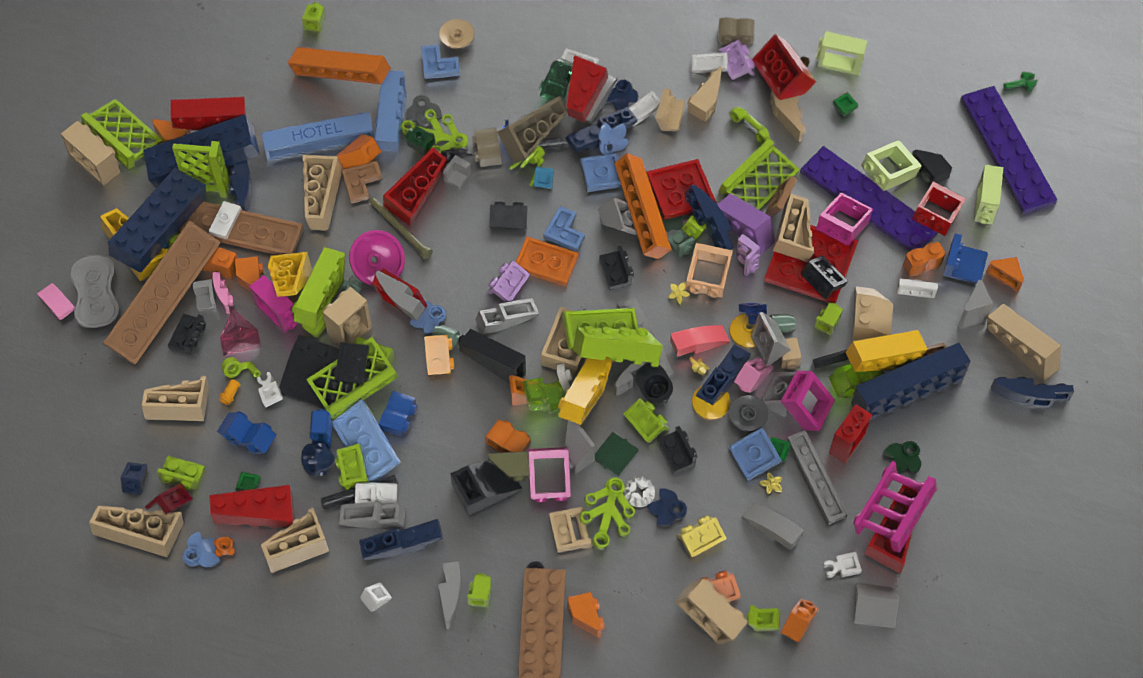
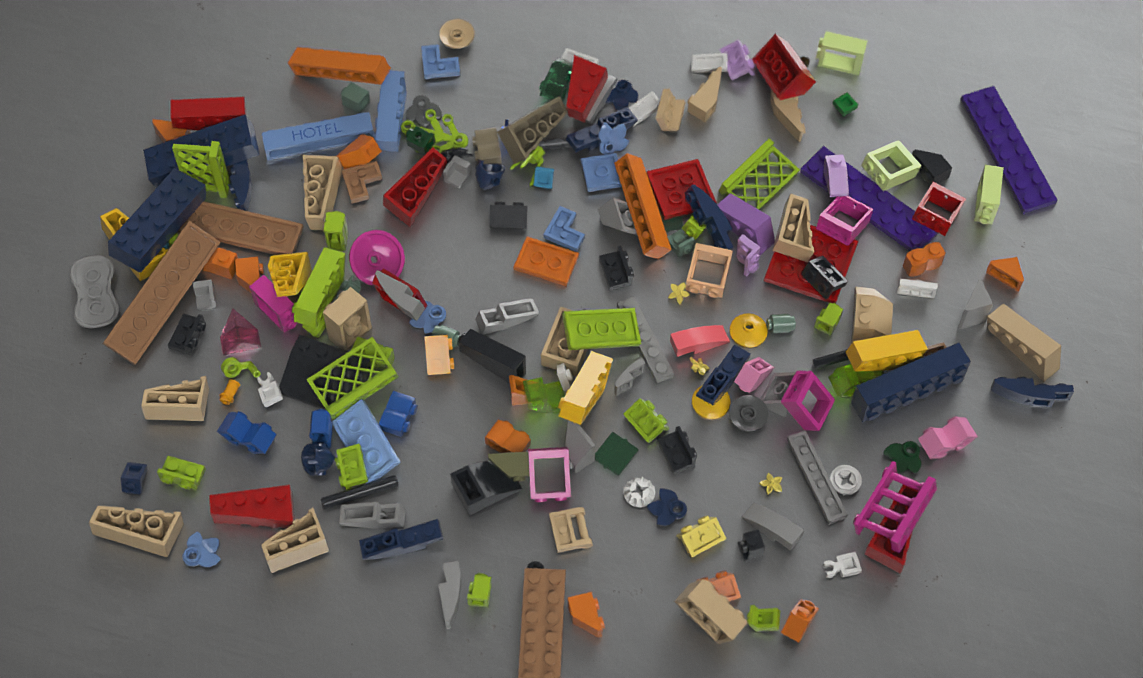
(56, 301): bright pink slope -> none
(91, 152): tan brick -> none
(110, 139): lime fence -> none
(171, 499): dark red panel -> none
(224, 541): orange plate -> none
(225, 220): white plate -> none
(225, 299): bright pink slope -> none
(247, 481): green tile -> none
(314, 13): lime brick -> none
(336, 231): none -> lime brick
(352, 363): black plate -> none
(355, 97): none -> sand green brick
(375, 596): white slope -> none
(376, 492): white slope -> none
(425, 252): olive bar -> none
(489, 174): none -> dark blue helmet
(508, 282): lavender bracket -> none
(608, 509): lime plant -> none
(618, 344): lime wedge -> none
(654, 383): black piece -> none
(736, 29): dark tan brick -> none
(739, 113): lime bar -> none
(751, 545): none -> black brick
(752, 310): clear blue bracket -> none
(755, 454): medium blue plate -> none
(769, 339): light grey slope -> none
(781, 196): medium nougat tile -> none
(781, 446): green plate -> none
(793, 358): tan brick -> none
(836, 175): none -> lavender slope
(844, 472): none -> white gear
(850, 432): red window -> none
(876, 605): light grey slope -> none
(954, 435): none -> bright pink brick
(965, 262): blue bracket -> none
(1025, 76): green bar -> none

